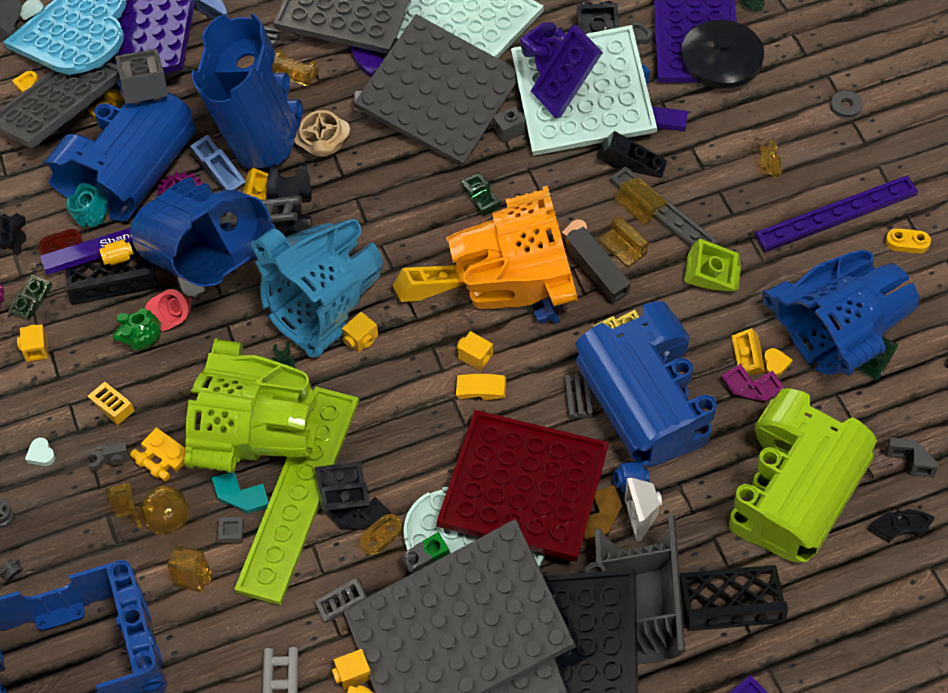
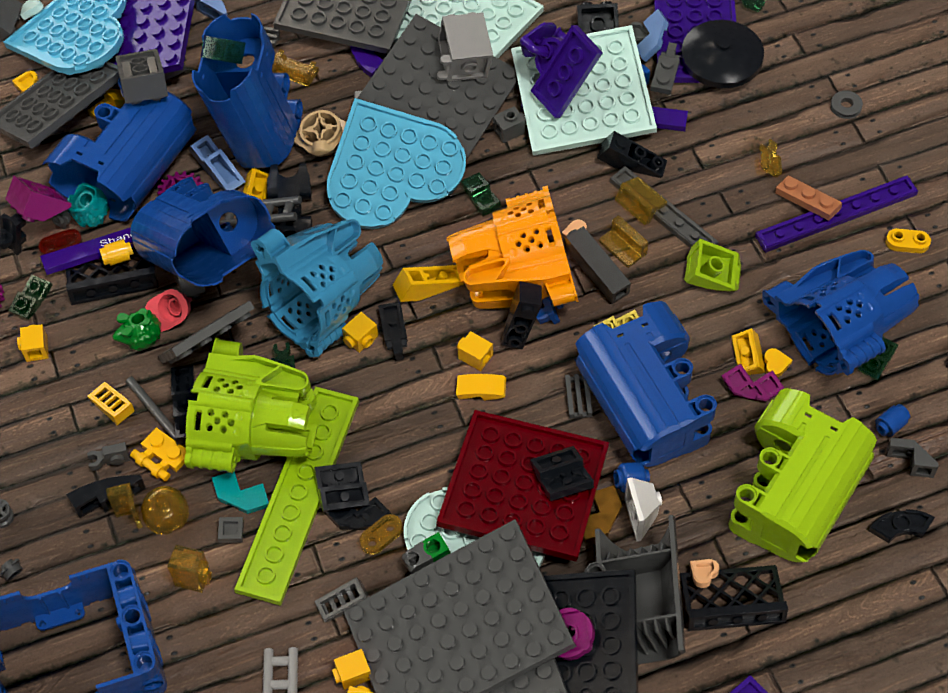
(35, 200): none -> magenta slope
(40, 453): light aqua tile -> none
(62, 219): none -> dark grey plate
(93, 495): none -> black slope
(151, 406): none -> dark grey bar
(181, 384): none -> black slope
(207, 333): none -> dark grey plate
(223, 49): none -> slope
(388, 162): none -> medium azure plate
(393, 328): none -> black hinge
(464, 47): none -> light grey container
(522, 314): none -> black slope
(562, 473): none -> black slope
(583, 630): none -> magenta plate
(652, 43): none -> medium blue tile
(666, 70): none -> dark grey hinge
(703, 572): none -> light nougat tile
(808, 197): none -> nougat plate
(892, 420): none -> blue brick

